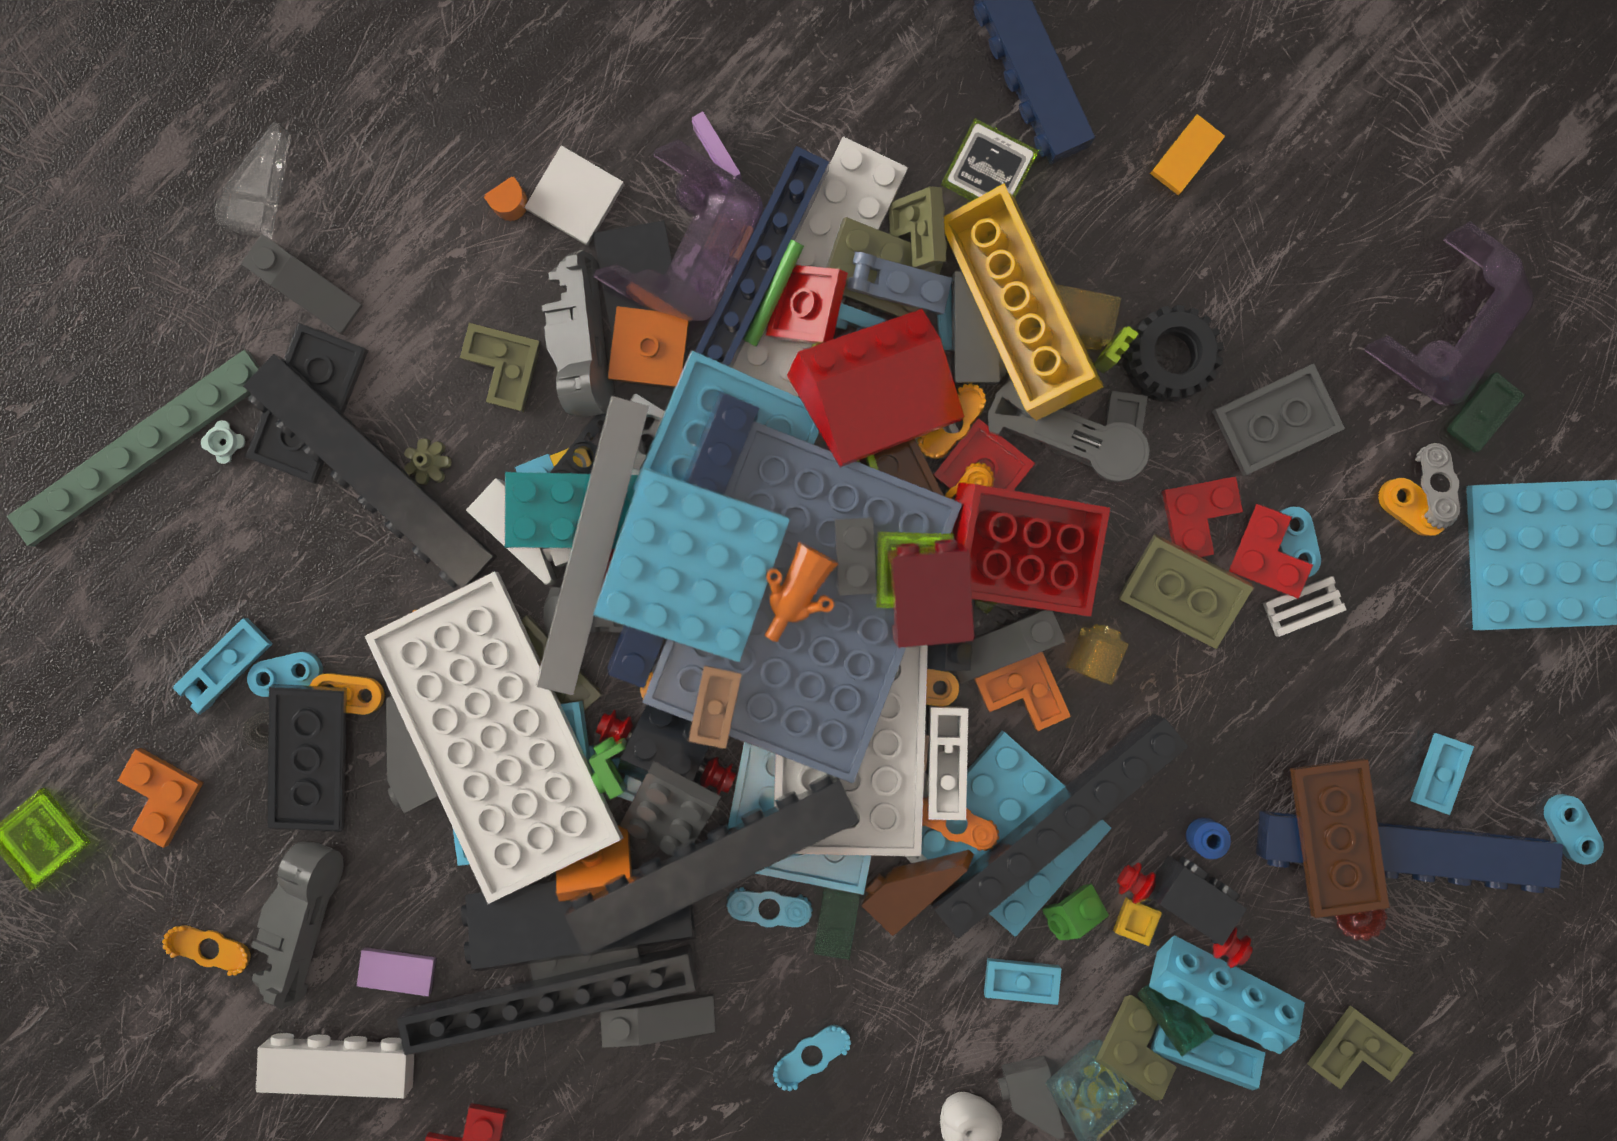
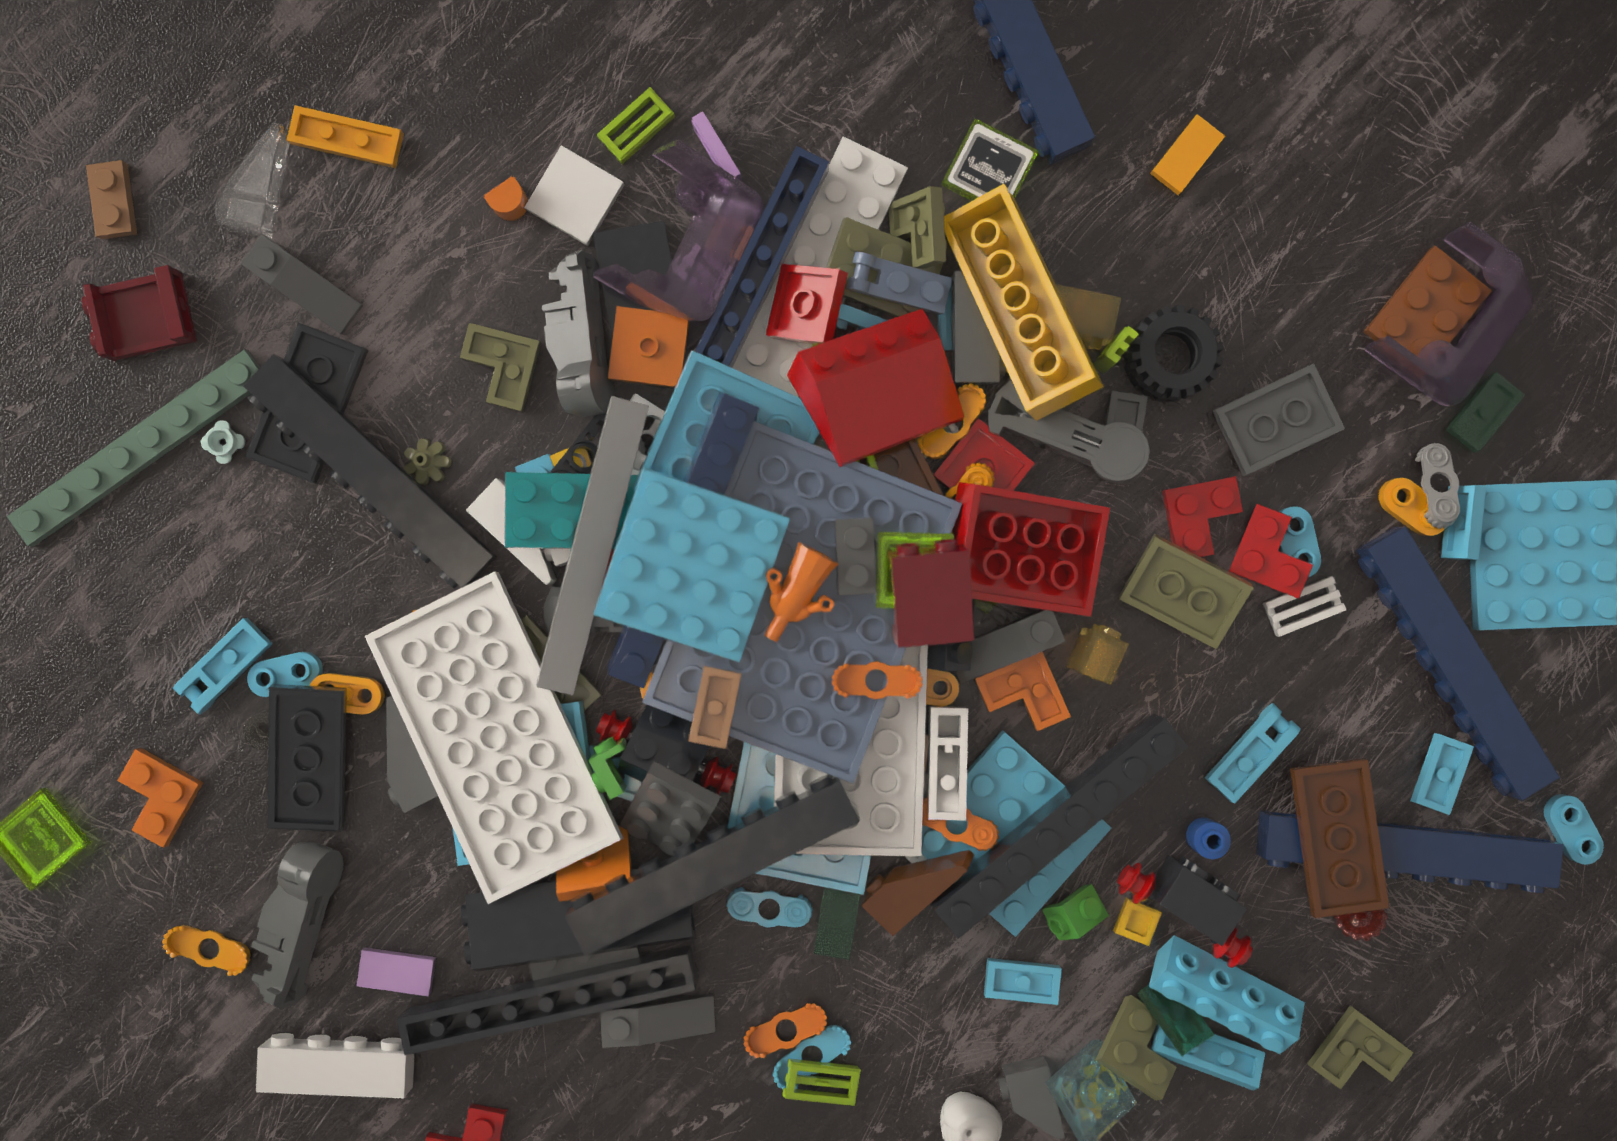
(111, 199): none -> medium nougat plate
(139, 315): none -> dark red panel
(345, 136): none -> light orange plate
(613, 146): none -> lime tile
(764, 1039): none -> orange piece
(774, 292): bright green bar -> none
(793, 1078): none -> lime tile
(900, 680): none -> orange piece
(1252, 754): none -> medium azure plate
(1429, 303): none -> dark orange plate
(1456, 664): none -> dark blue brick
(1463, 537): none -> medium azure plate

